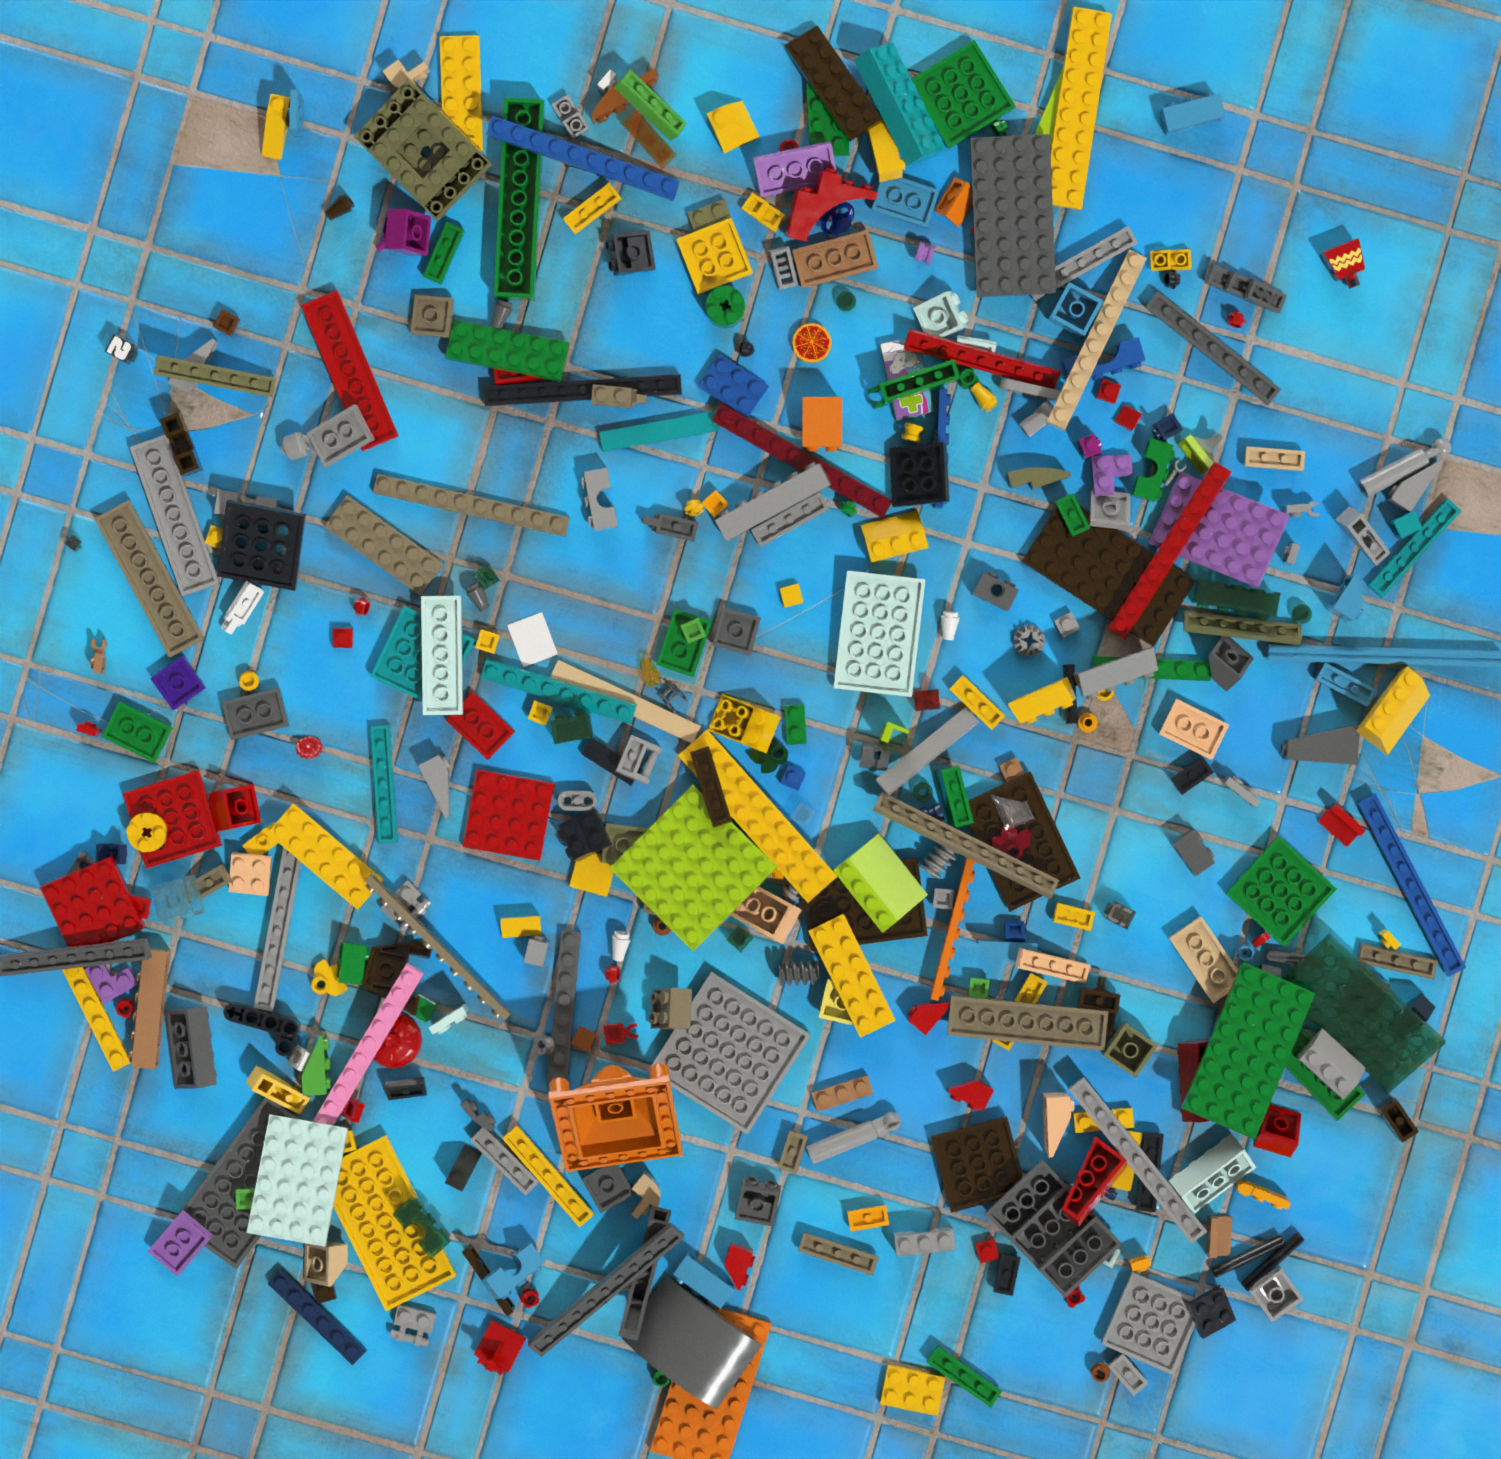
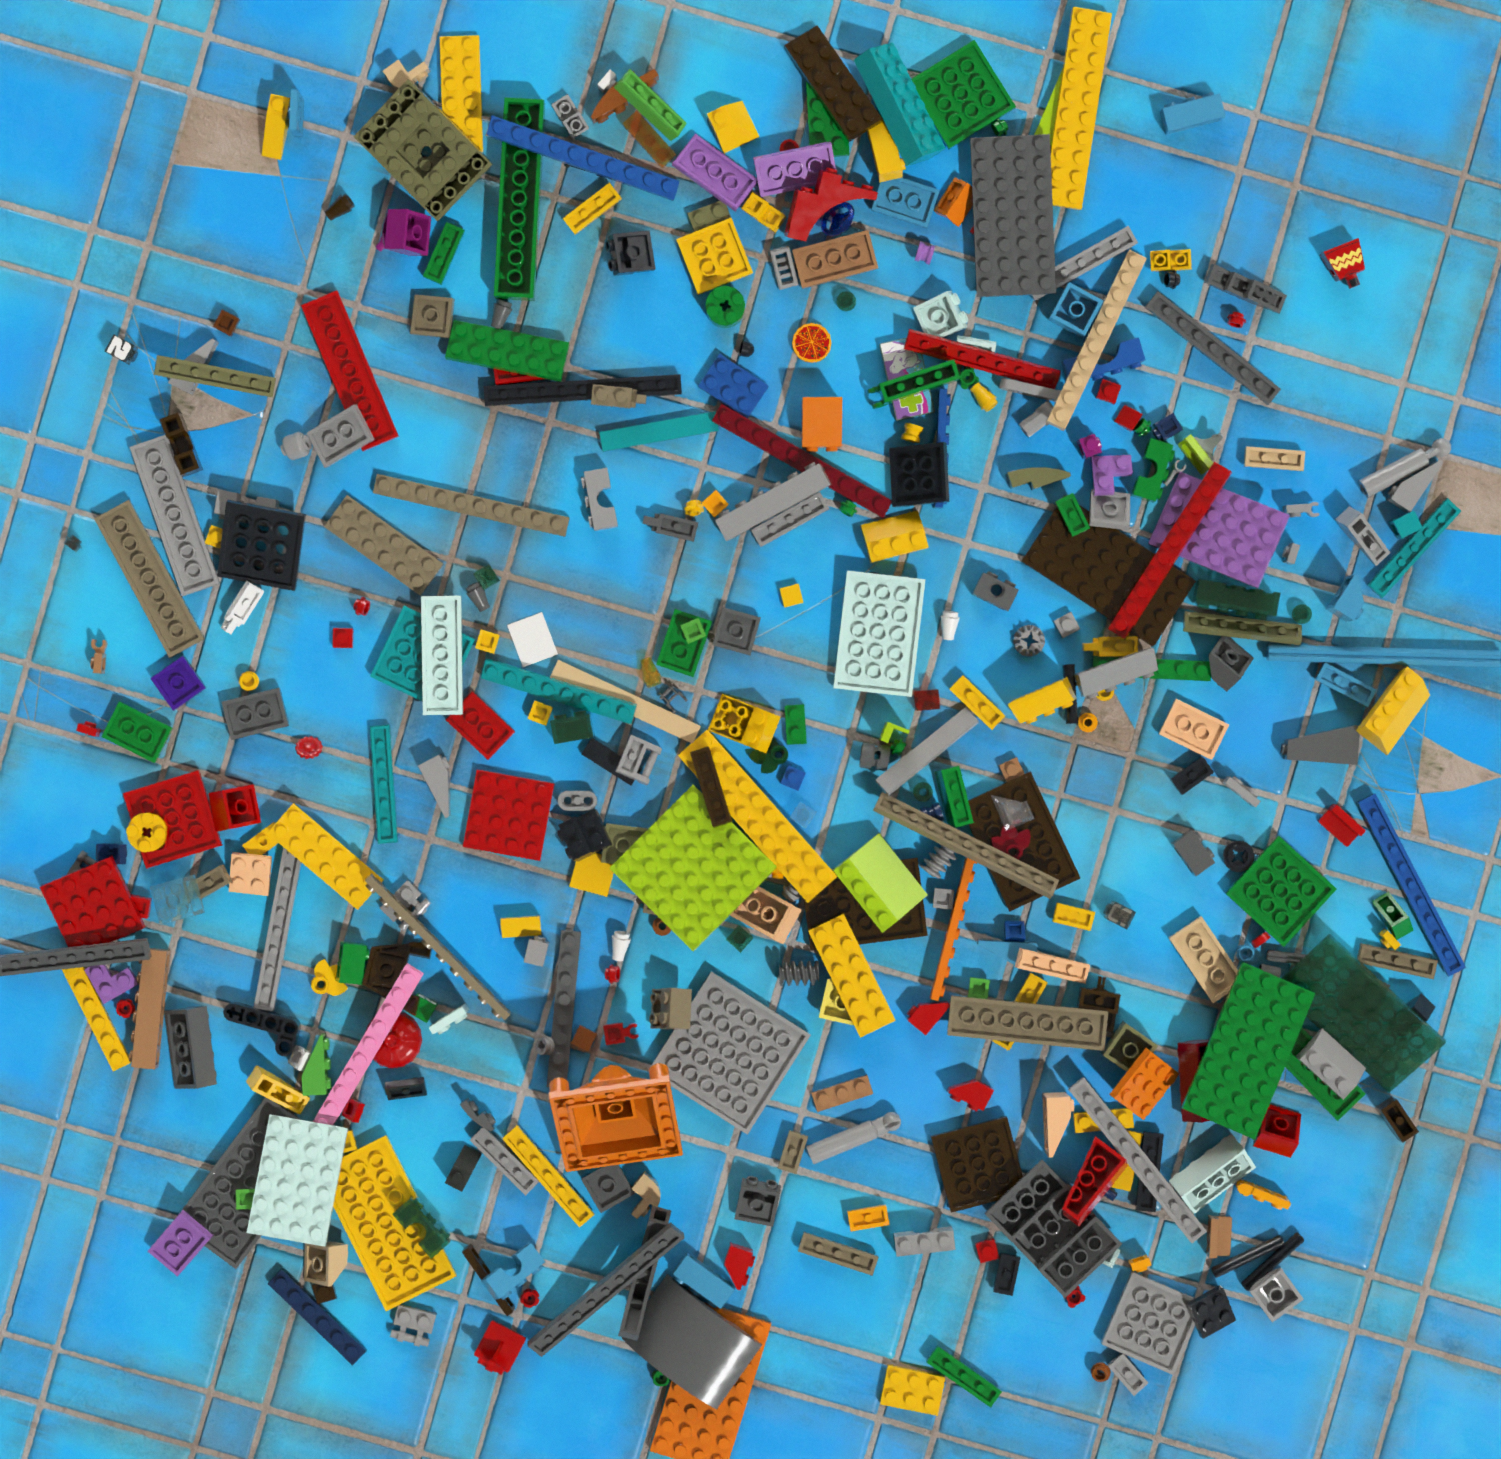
(715, 172): none -> medium lavender tile
(898, 747): none -> green plate
(1112, 646): none -> yellow hinge
(1142, 427): none -> green plate
(1144, 1084): none -> orange plate
(1247, 856): none -> black gear
(1393, 915): none -> green slope

